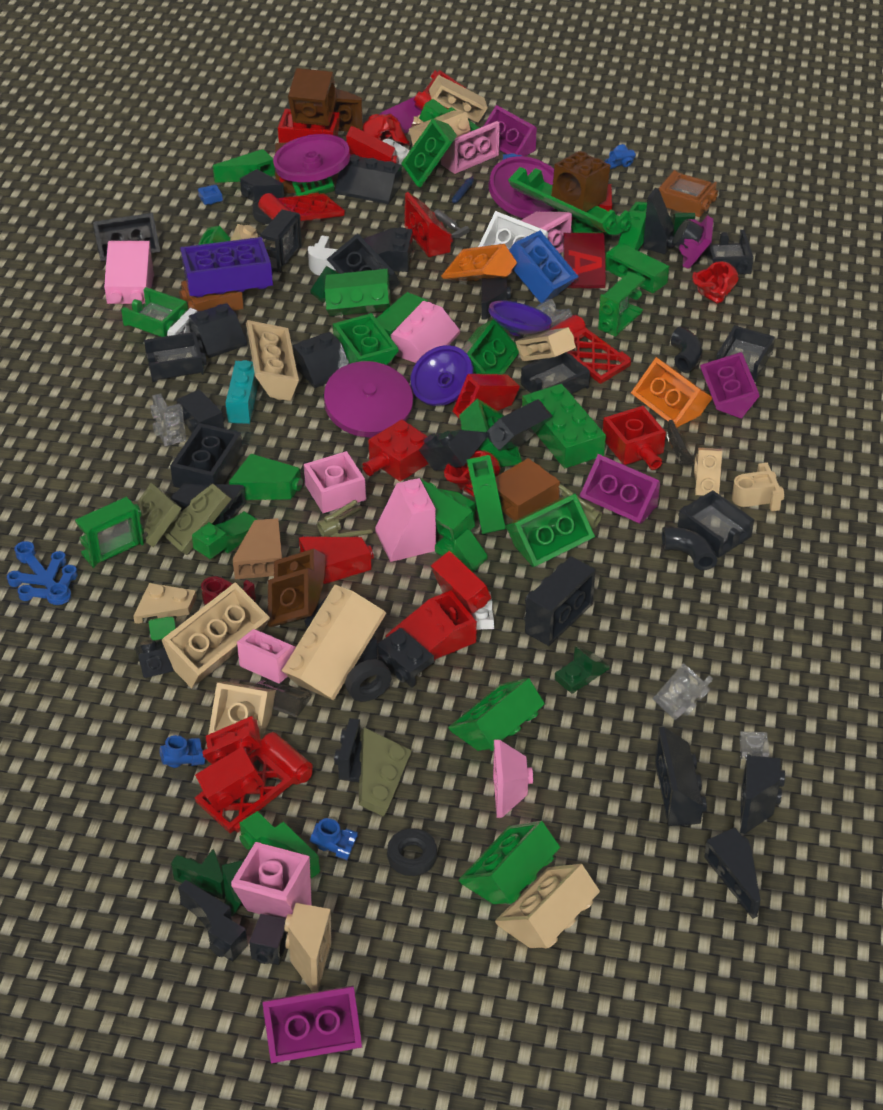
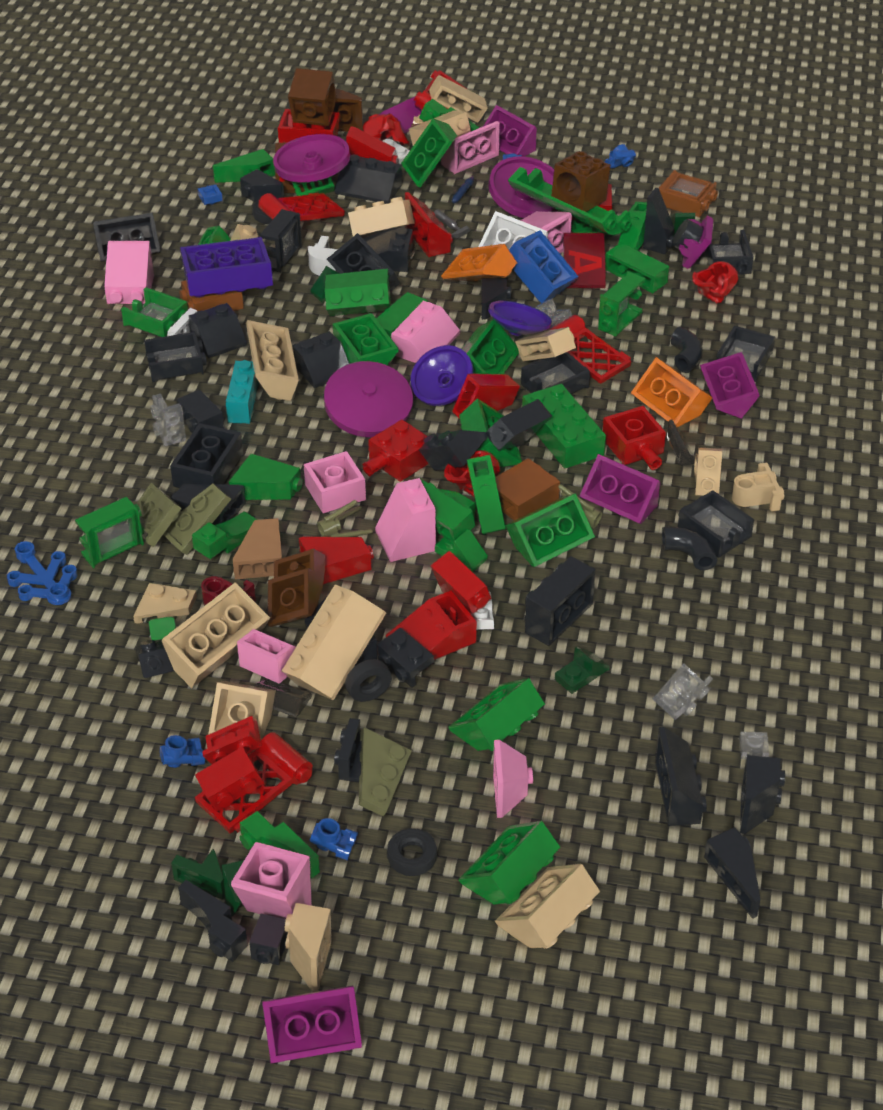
(381, 216): none -> tan brick

